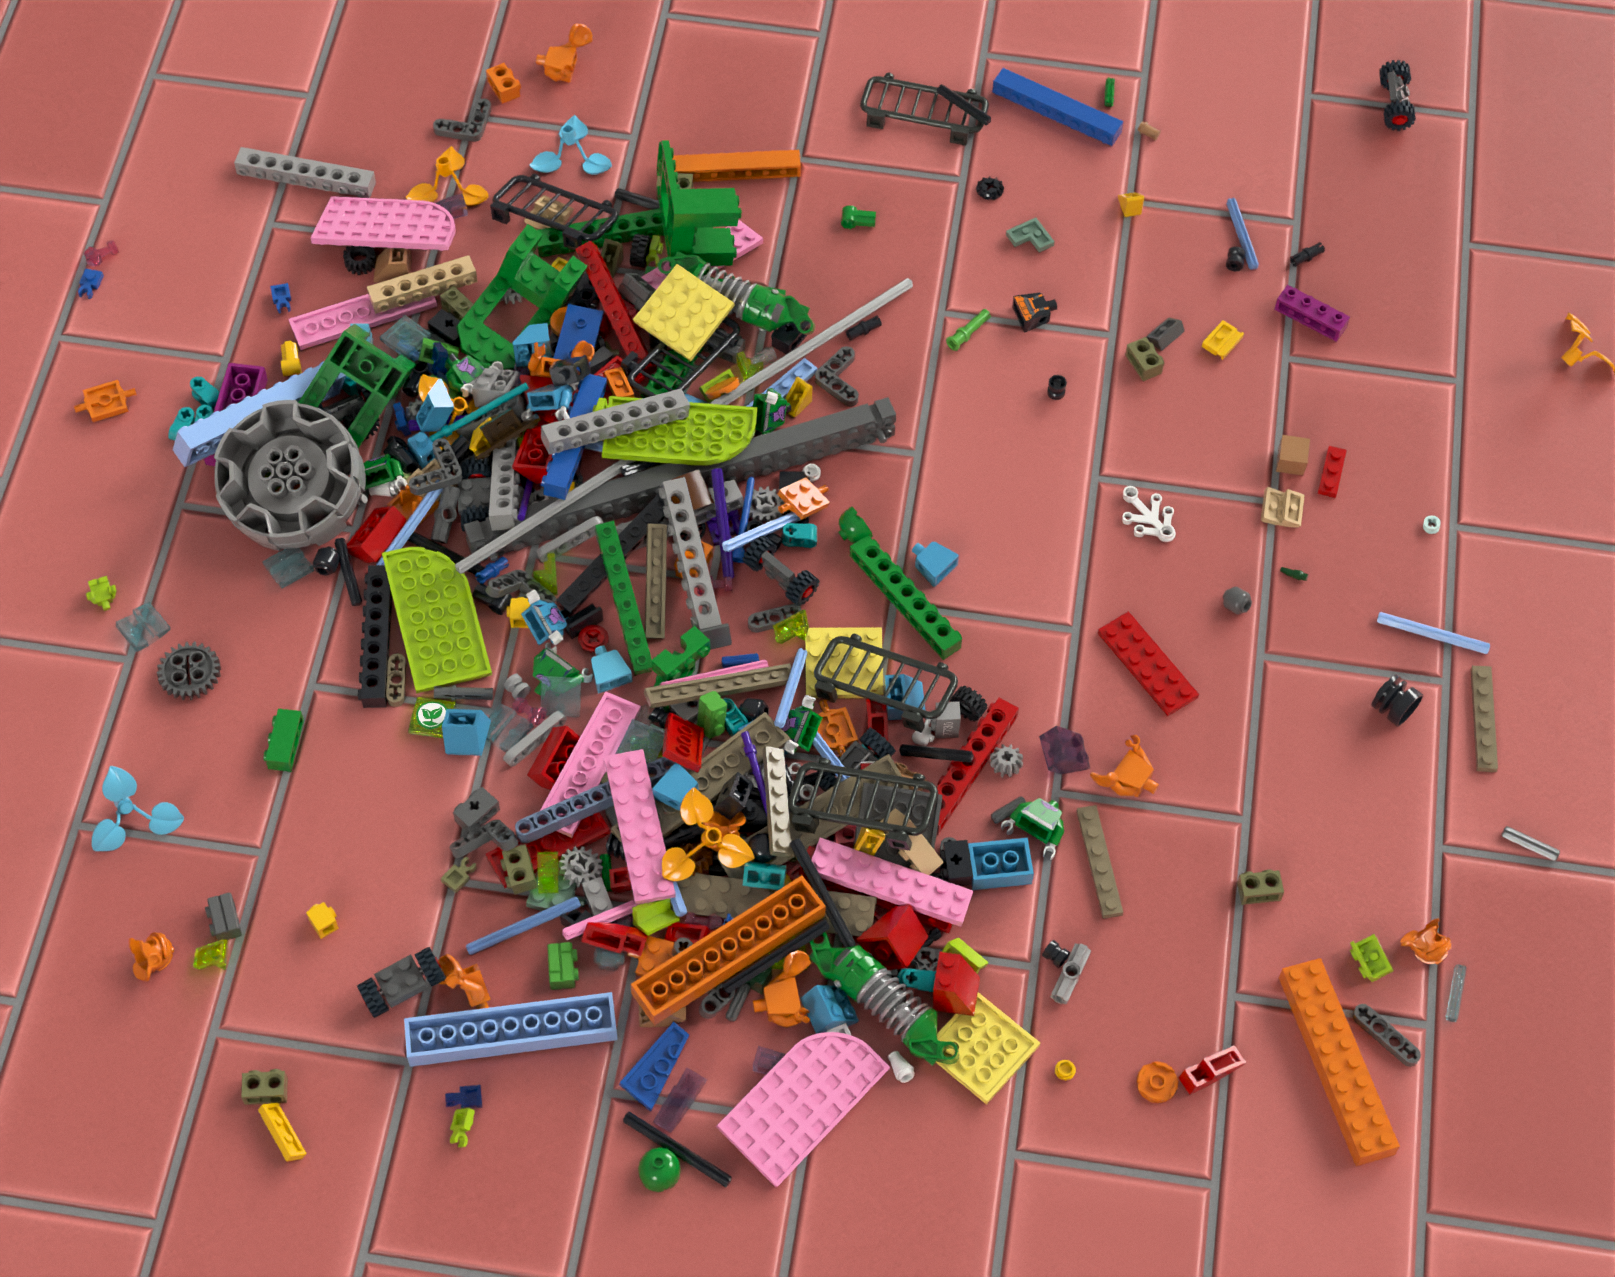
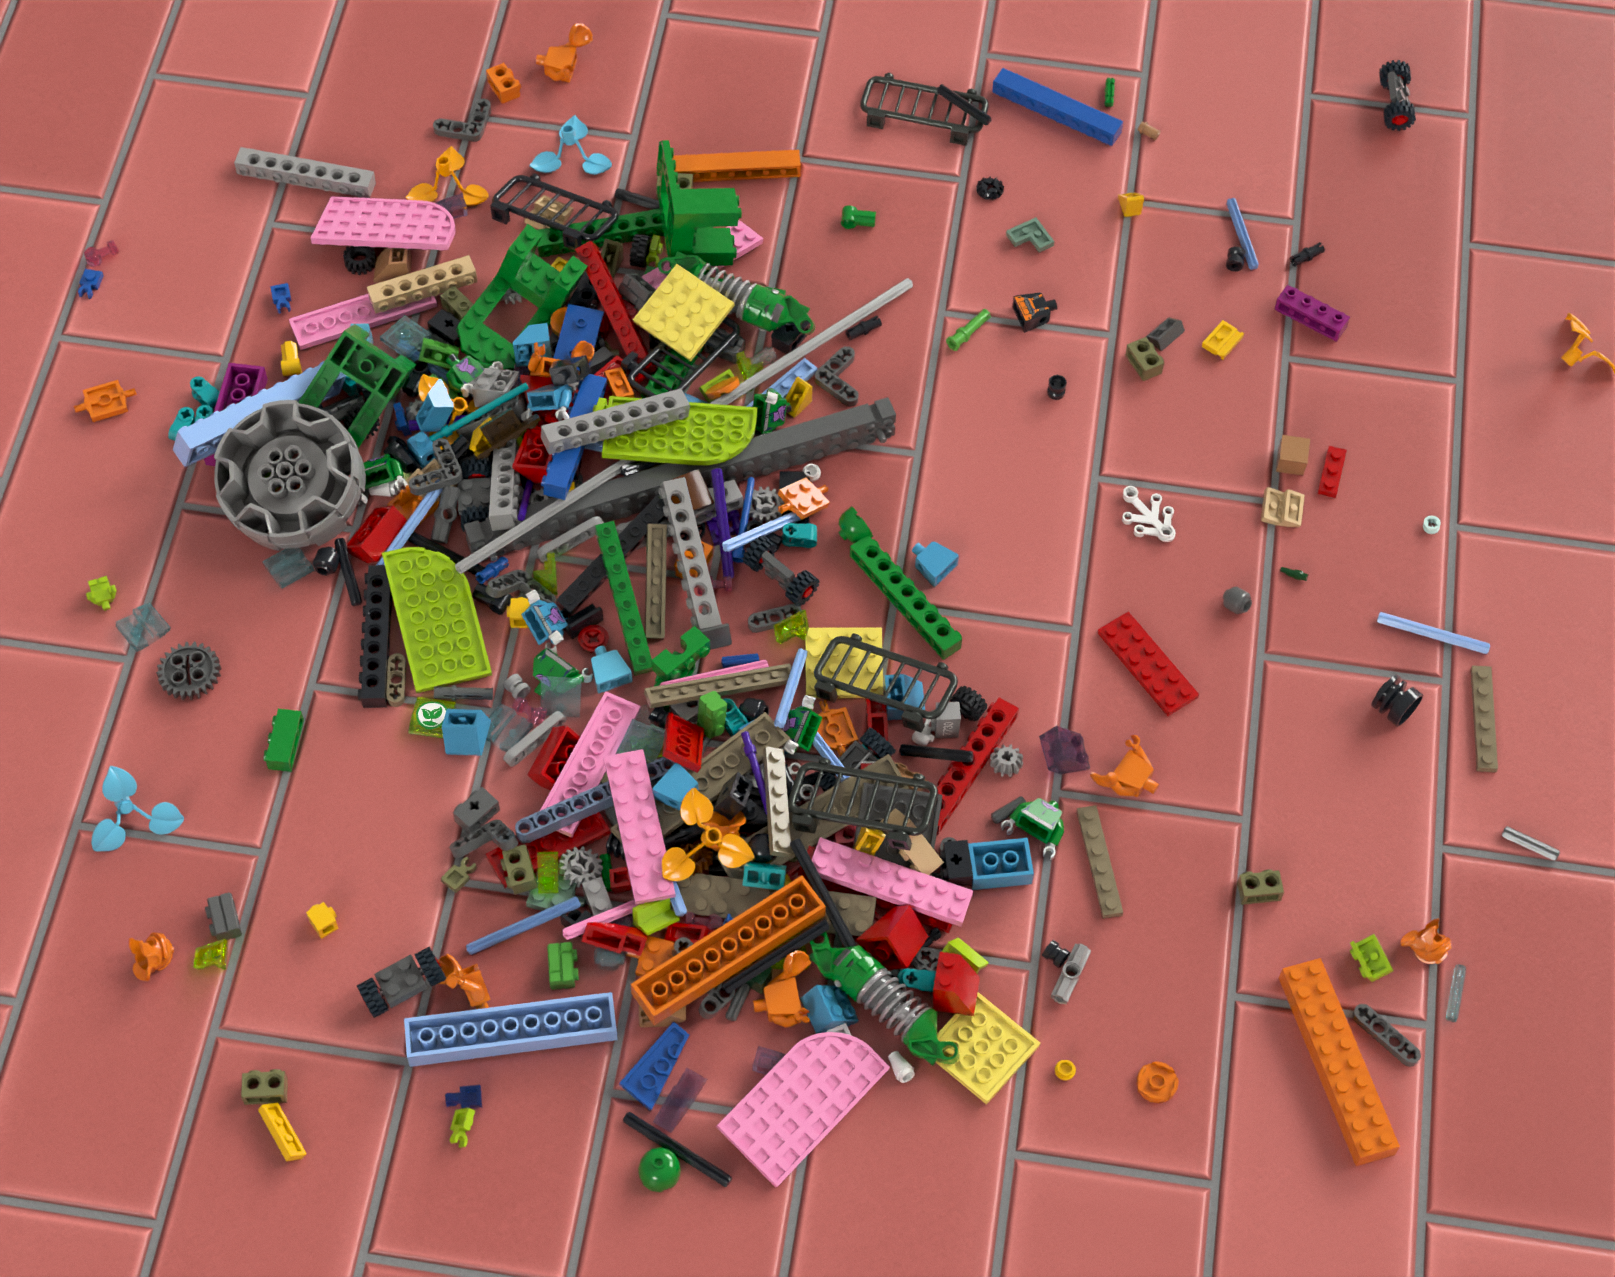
(439, 356): clear blue plate -> none
(1211, 1069): red slope -> none

